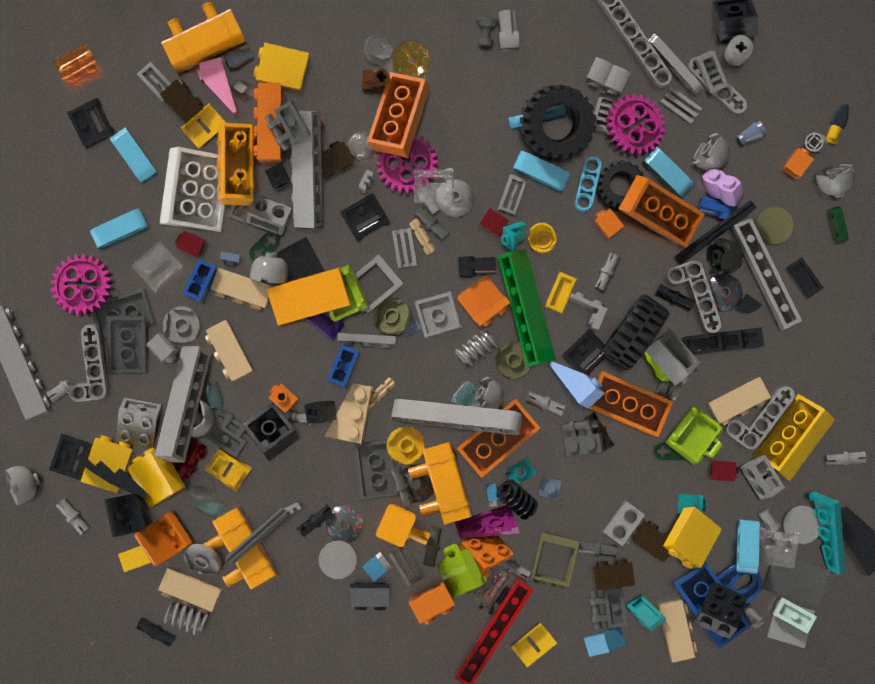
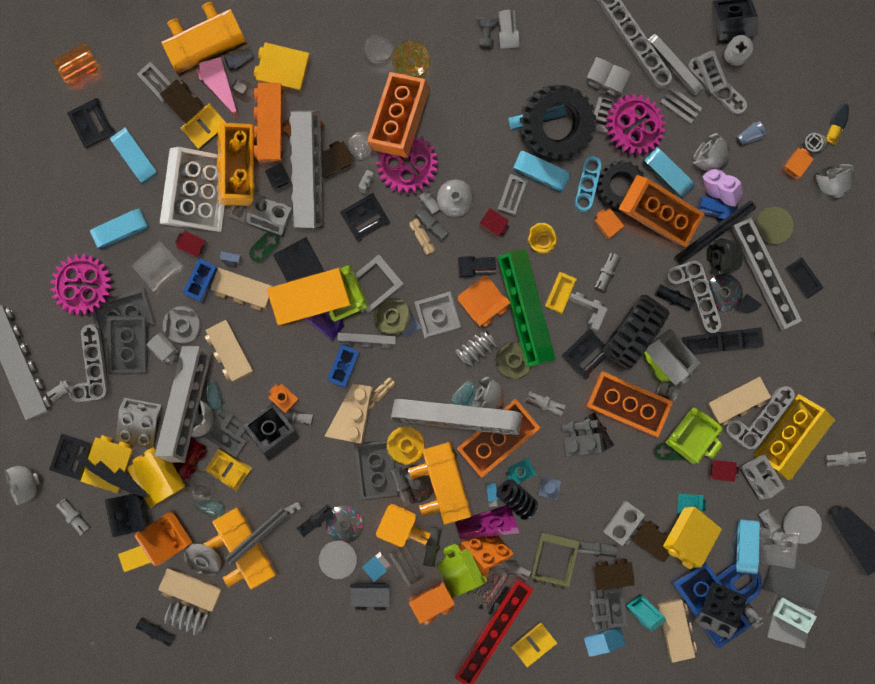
(269, 268): light grey cylinder -> none
(292, 122): dark grey plate -> none
(320, 412): black brick -> none
(374, 79): reddish brown piece -> none
(402, 232): light grey tile -> none
(433, 191): clear plate -> none
(513, 234): teal bracket -> none
(581, 386): light blue slope -> none
(830, 531): teal wing -> none
(839, 224): dark green beam -> none

